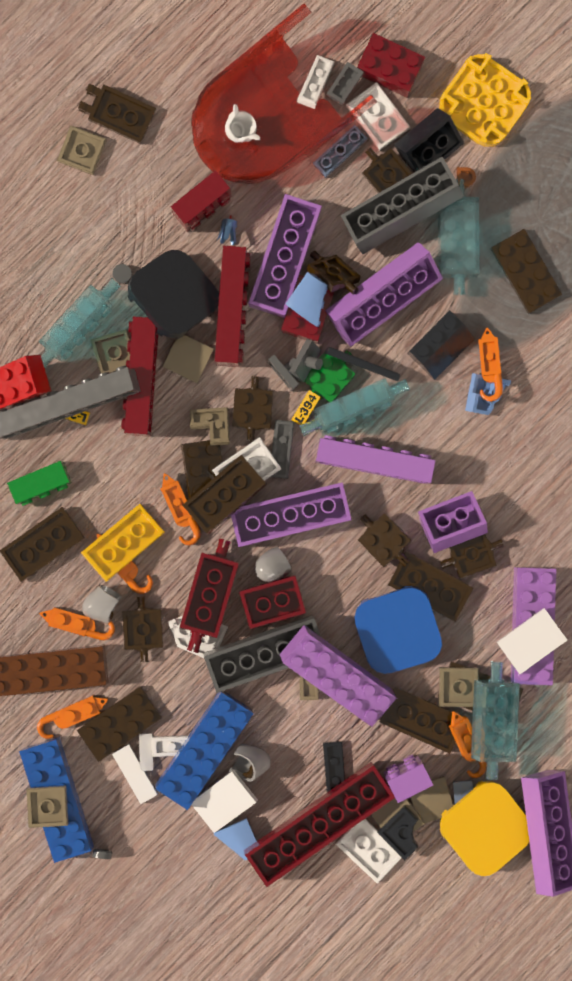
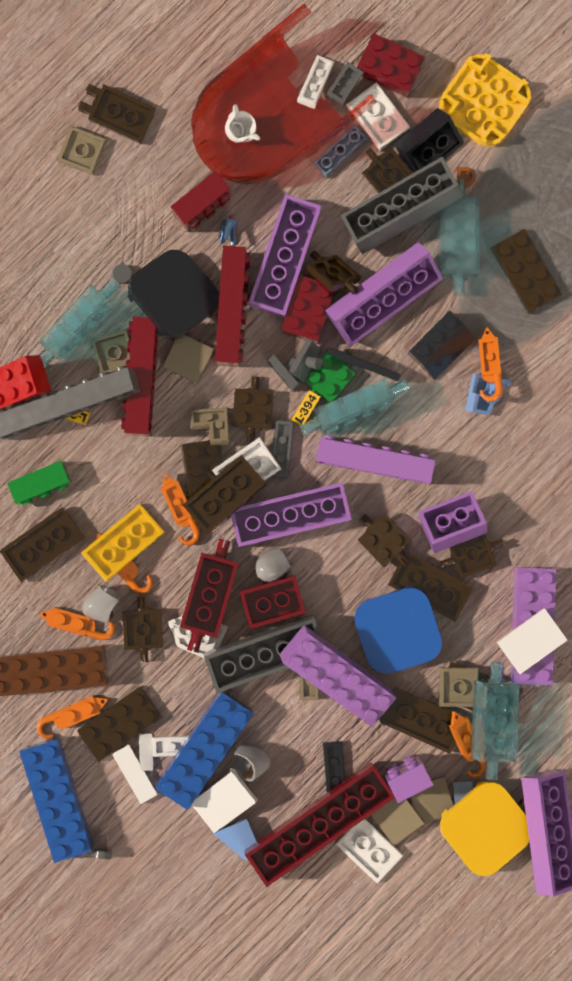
(47, 806): dark tan tile -> none
(308, 298): medium blue slope -> none
(399, 832): black tile -> none

